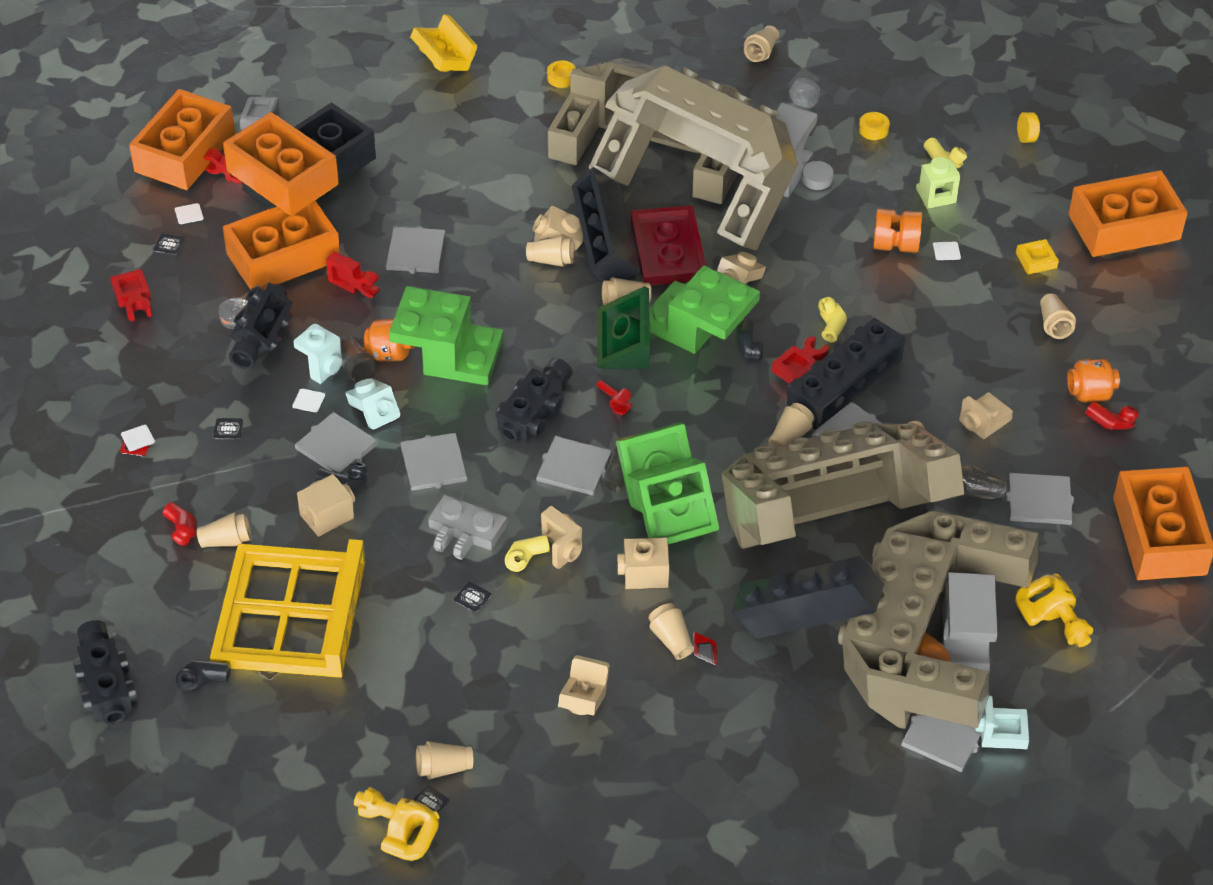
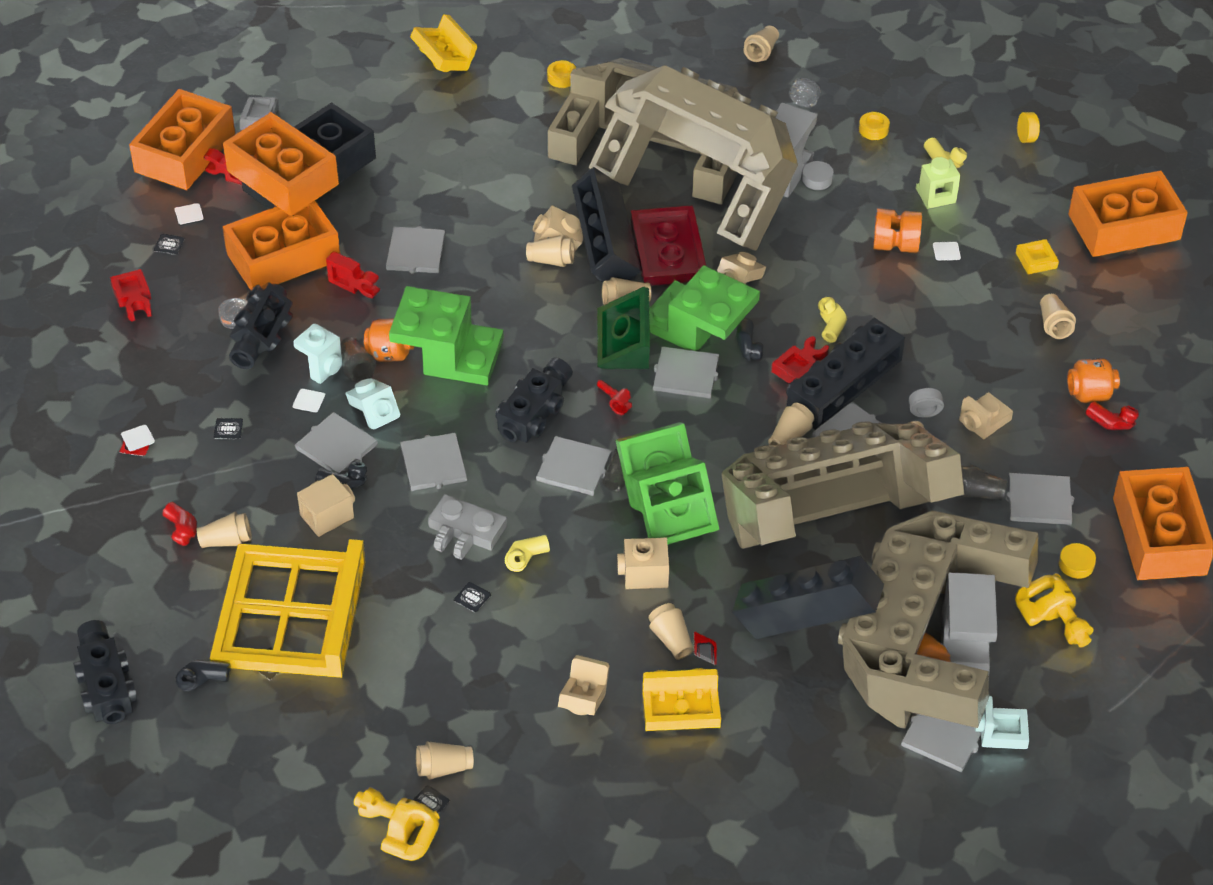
(563, 534): tan bracket -> none
(681, 699): none -> yellow bracket
(686, 372): none -> light grey piece
(926, 402): none -> light grey tile
(1077, 560): none -> yellow tile

